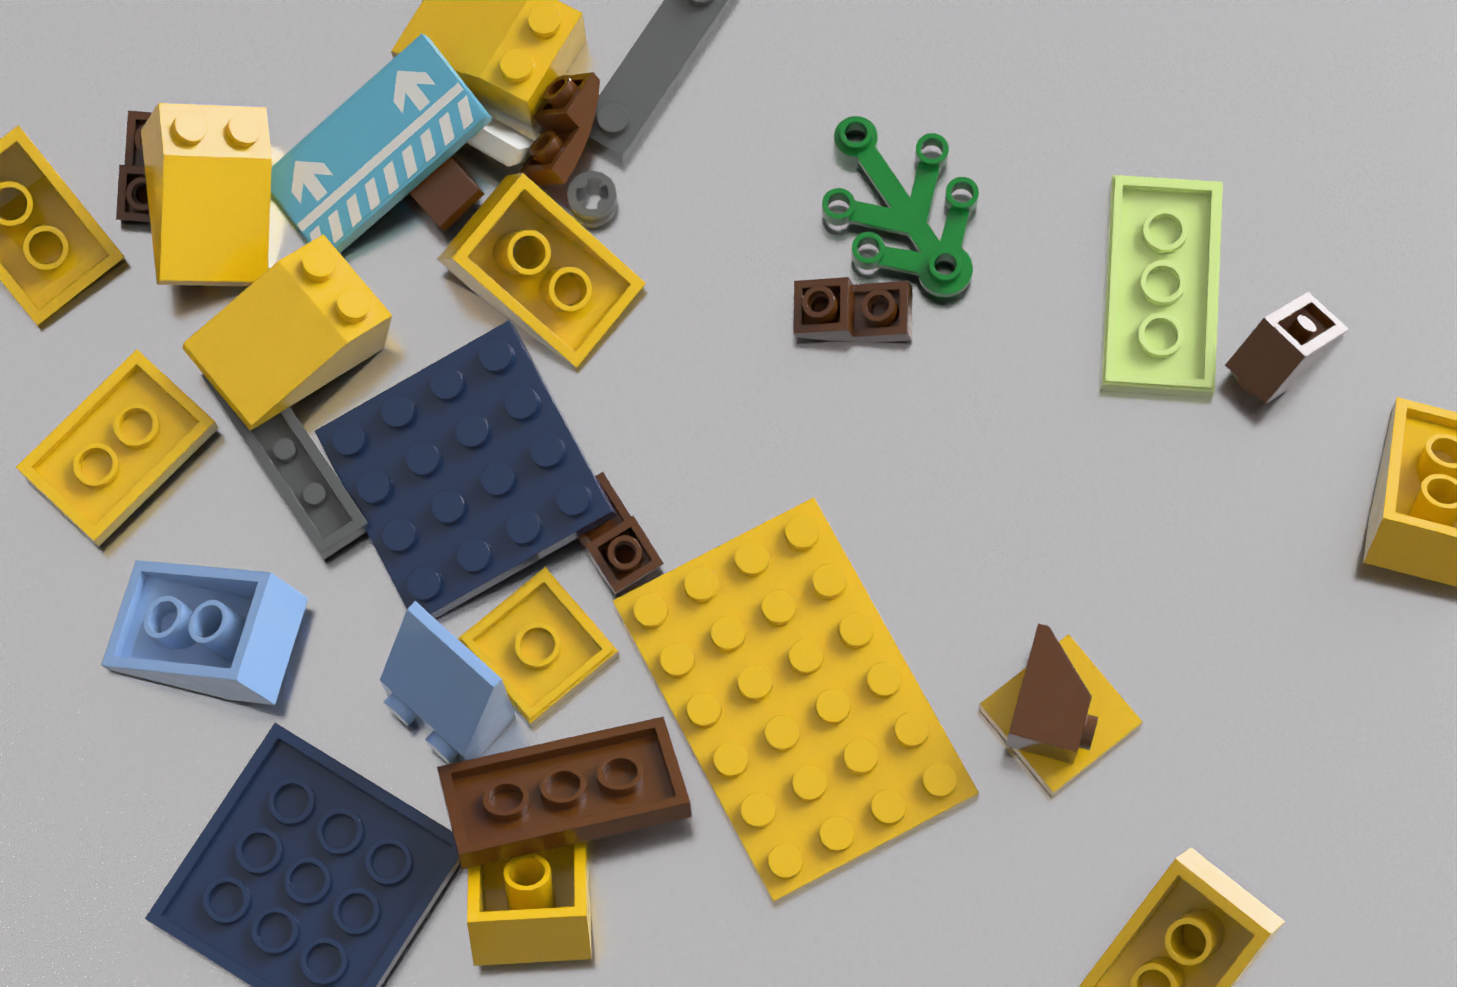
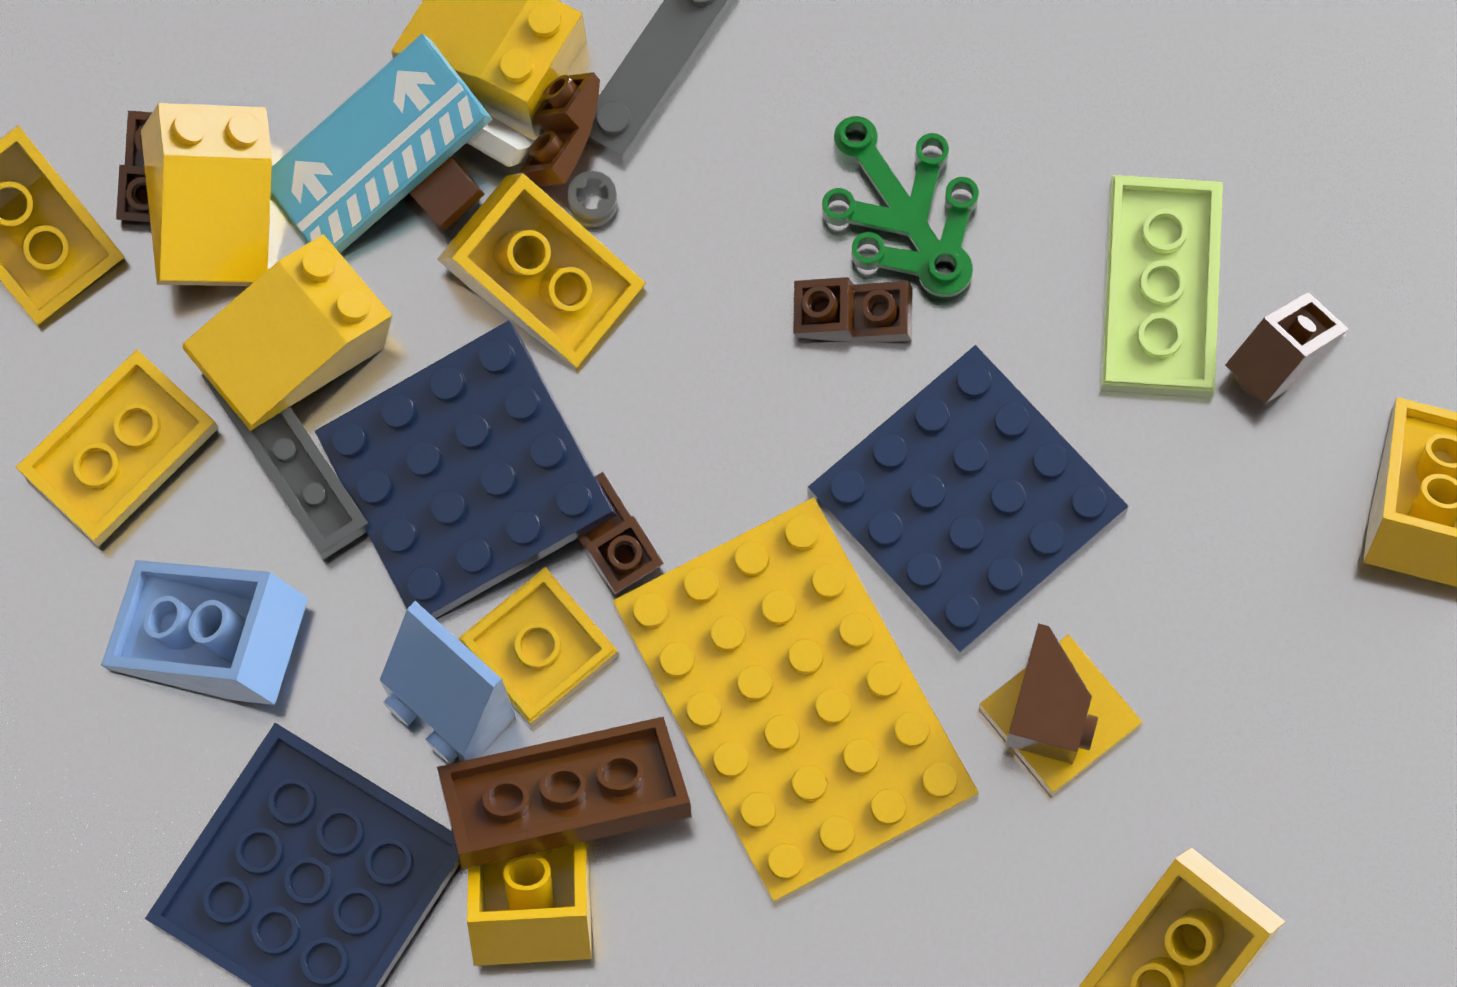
(967, 500): none -> dark blue plate

